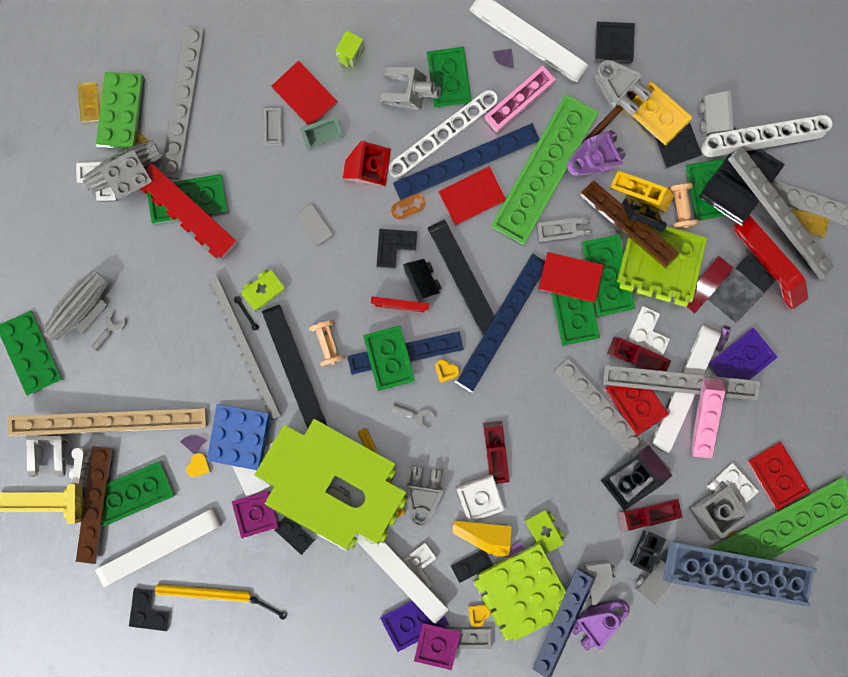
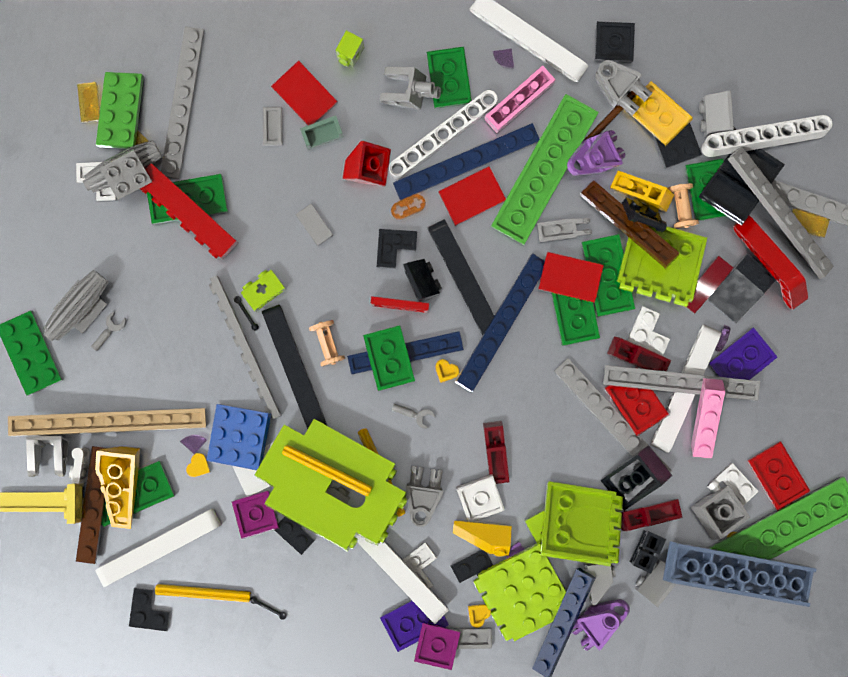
(118, 479): none -> yellow wedge
(327, 470): none -> yellow axle
(581, 524): none -> lime hinge

